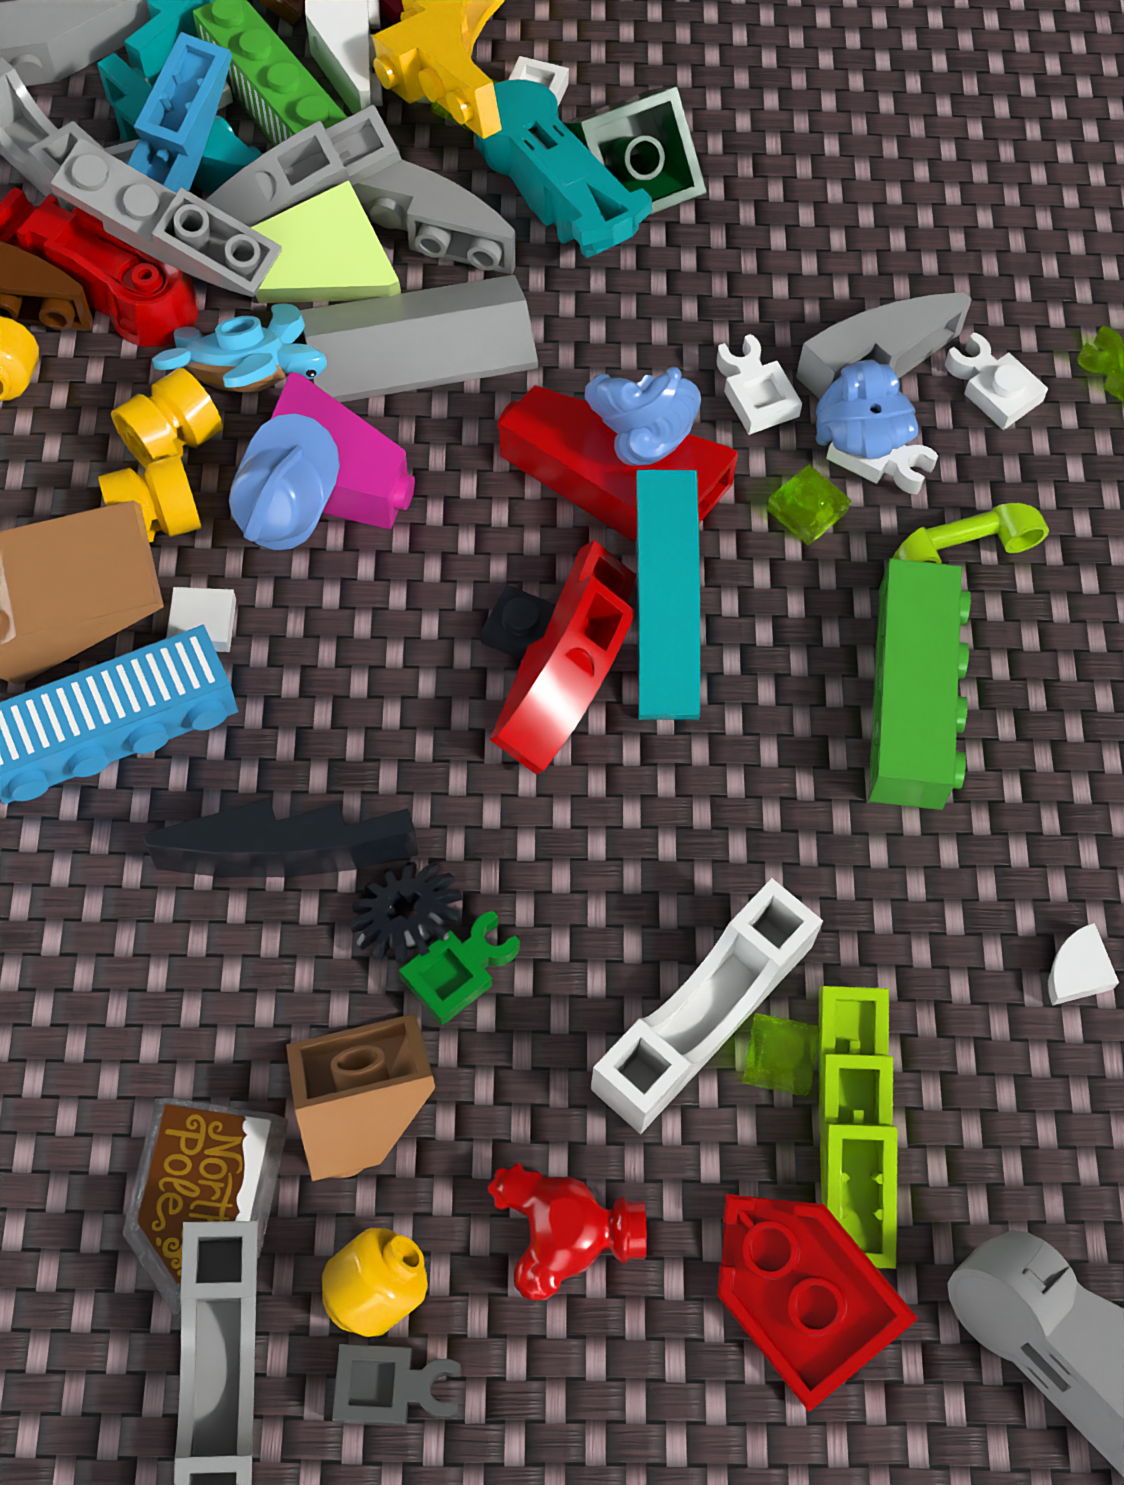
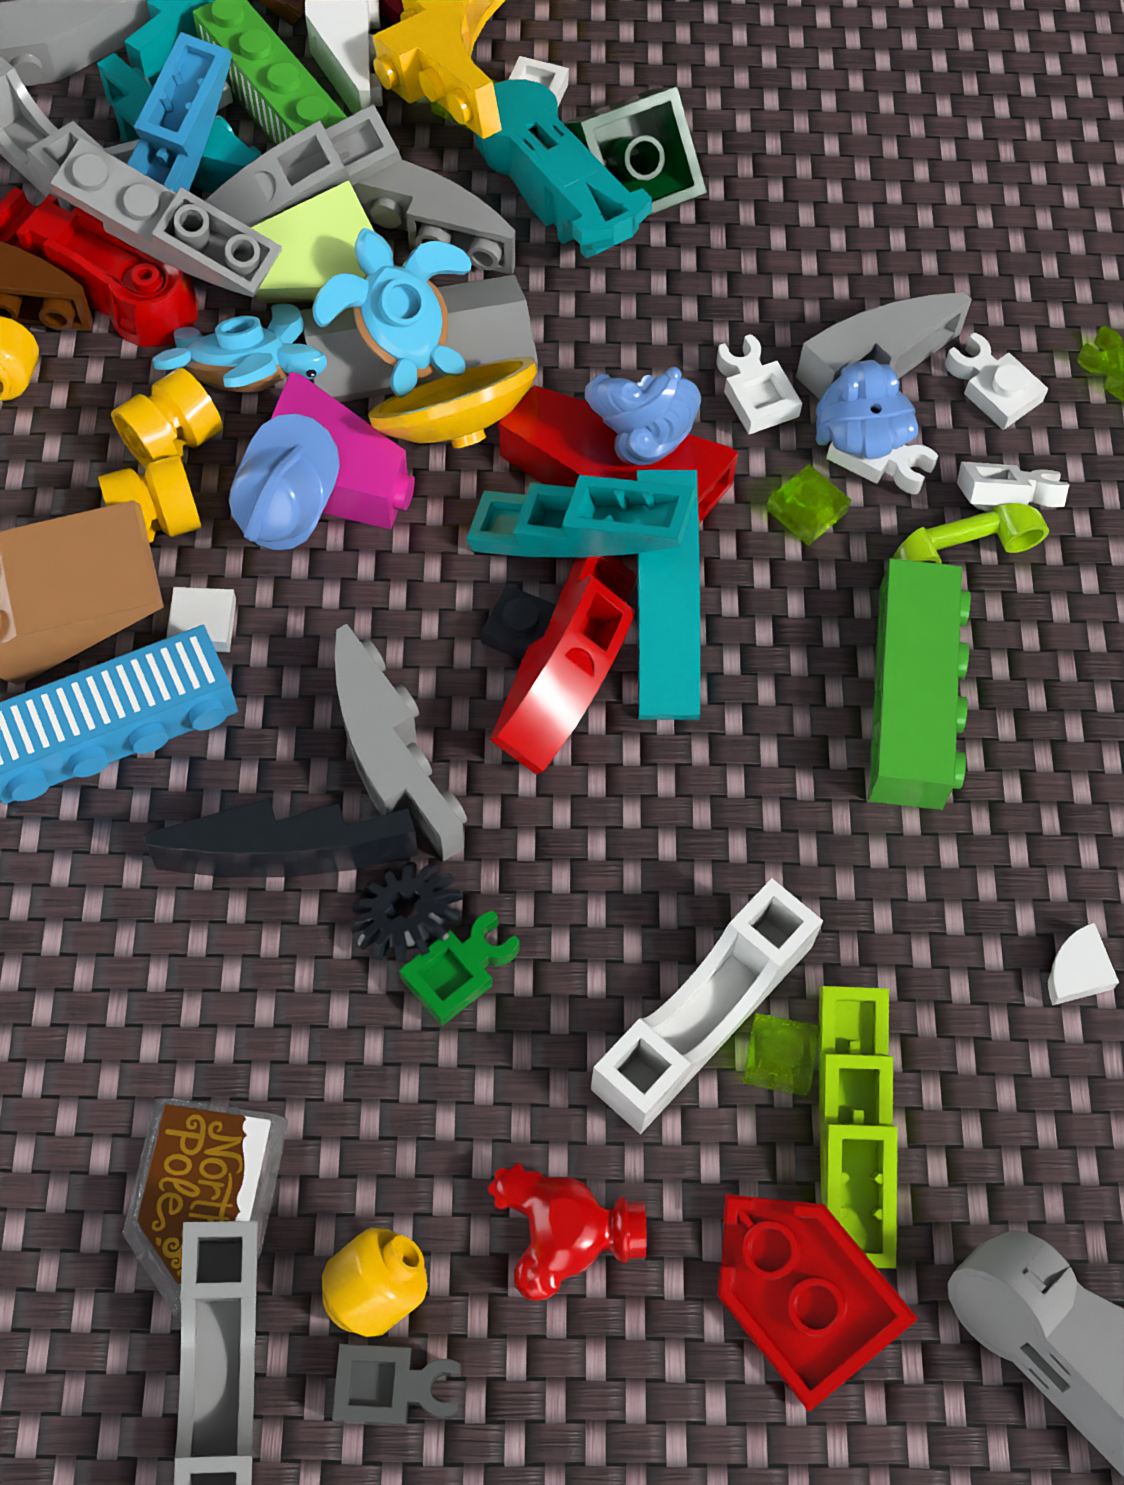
(358, 1093): medium nougat slope -> none
(383, 745): none -> light grey slope
(398, 307): none -> medium azure animal
(457, 405): none -> yellow dish
(583, 520): none -> teal slope
(999, 484): none -> white plate

